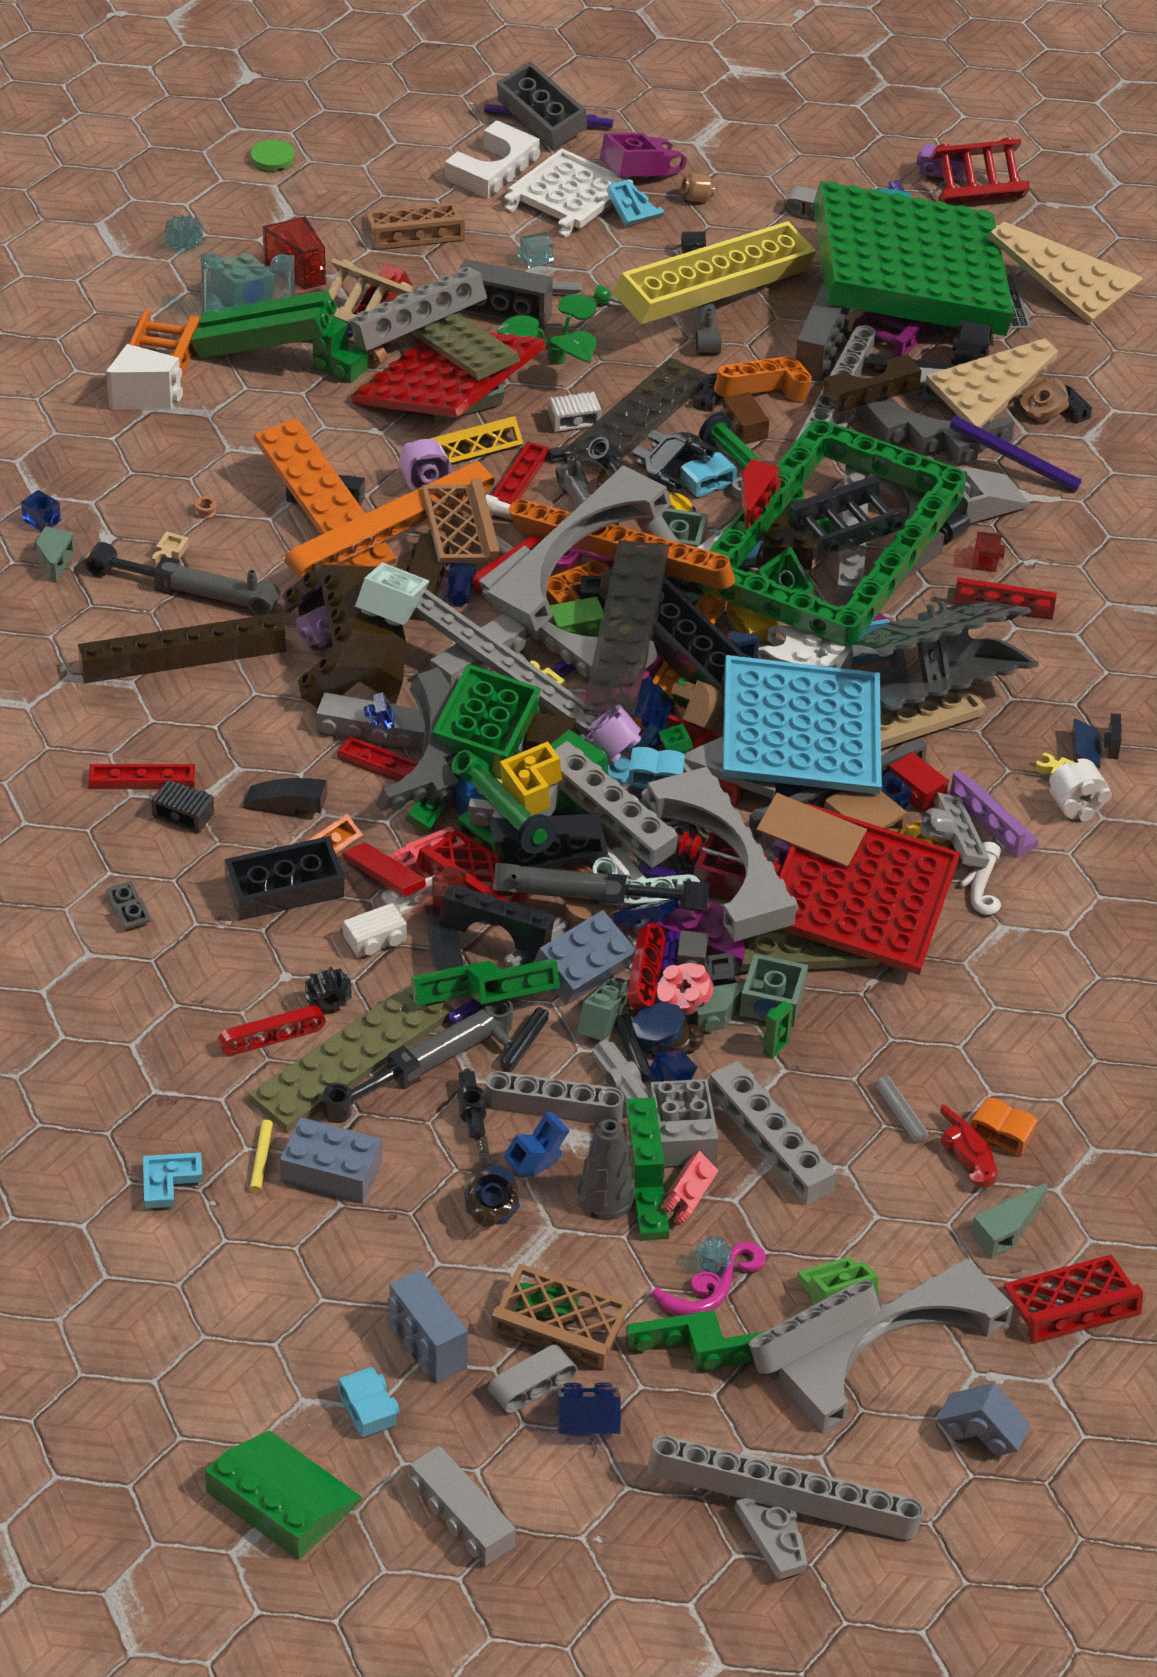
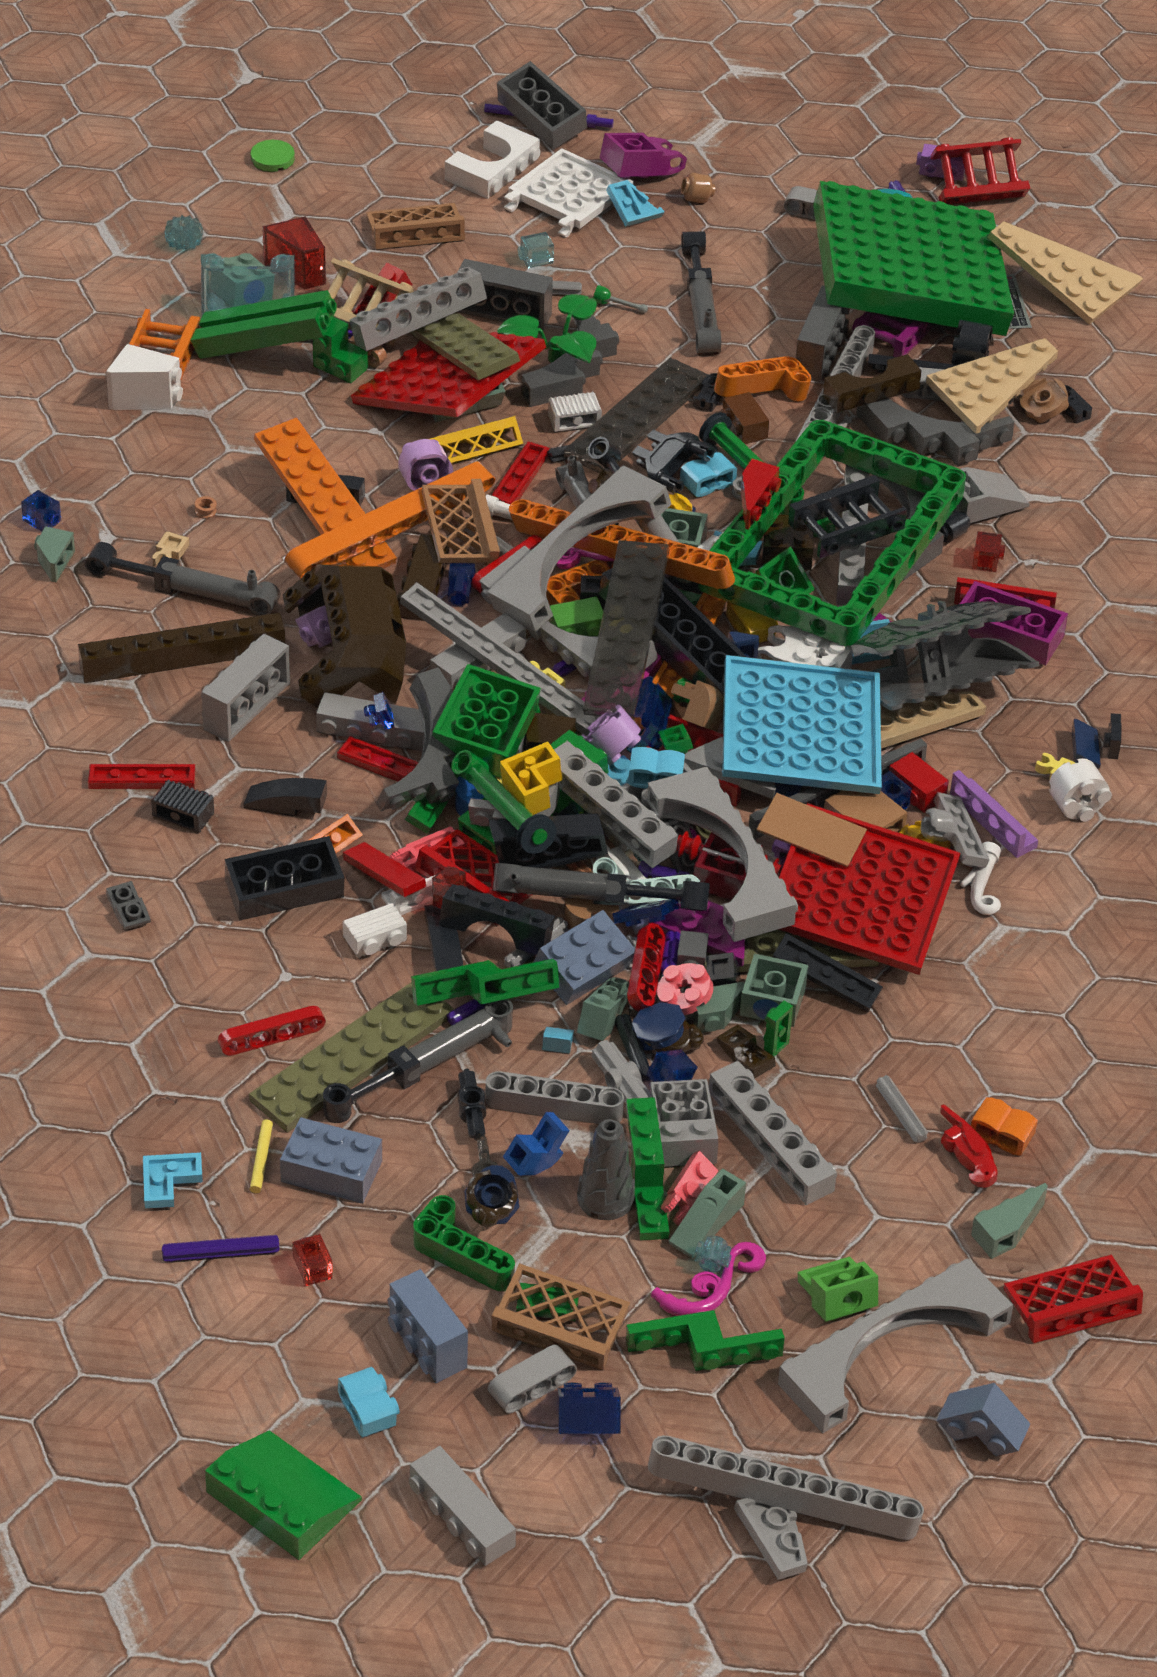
(220, 1248): none -> dark purple axle
(245, 687): none -> light grey brick
(312, 1259): none -> clear red brick
(328, 989): black gear -> none
(391, 594): light aqua slope -> none
(439, 1239): none -> green beam
(524, 1039): black axle -> none
(557, 1040): none -> medium azure slope
(568, 373): none -> dark grey arch
(710, 1211): none -> sand green slope
(714, 272): light yellow brick -> none
(742, 1047): none -> dark brown slope
(814, 1327): light grey beam -> none
(830, 973): none -> black plate
(1015, 453): dark purple axle -> none
(1033, 633): none -> magenta brick

